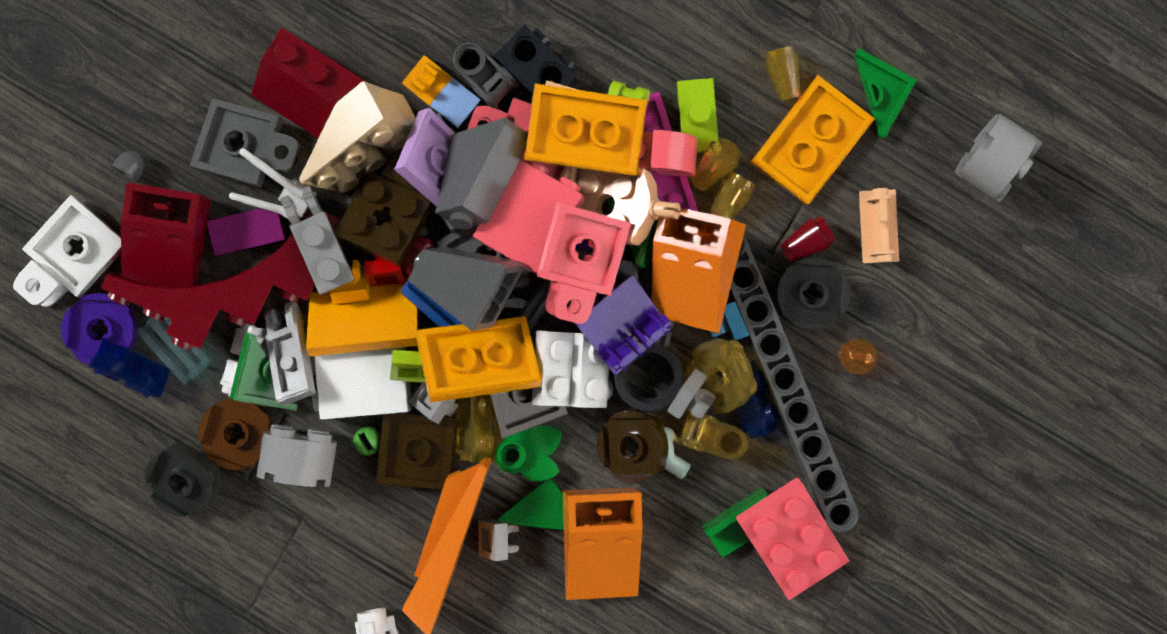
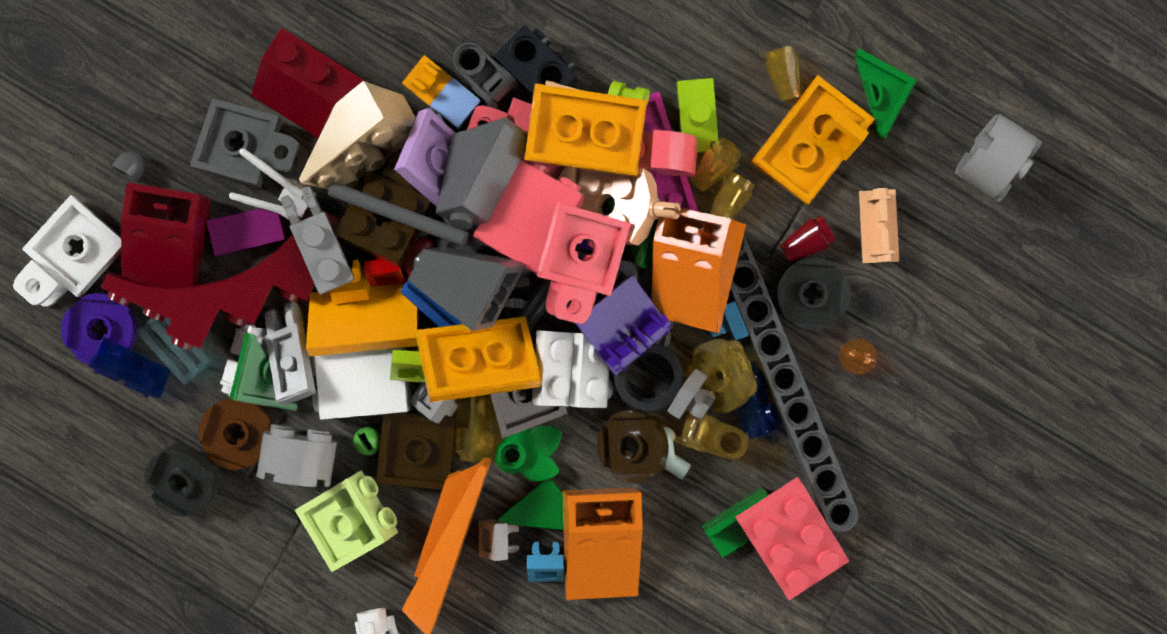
(348, 520): none -> yellowish green plate
(398, 213): none -> dark grey bar
(545, 567): none -> dark azure tile
(843, 135): none -> light orange tile

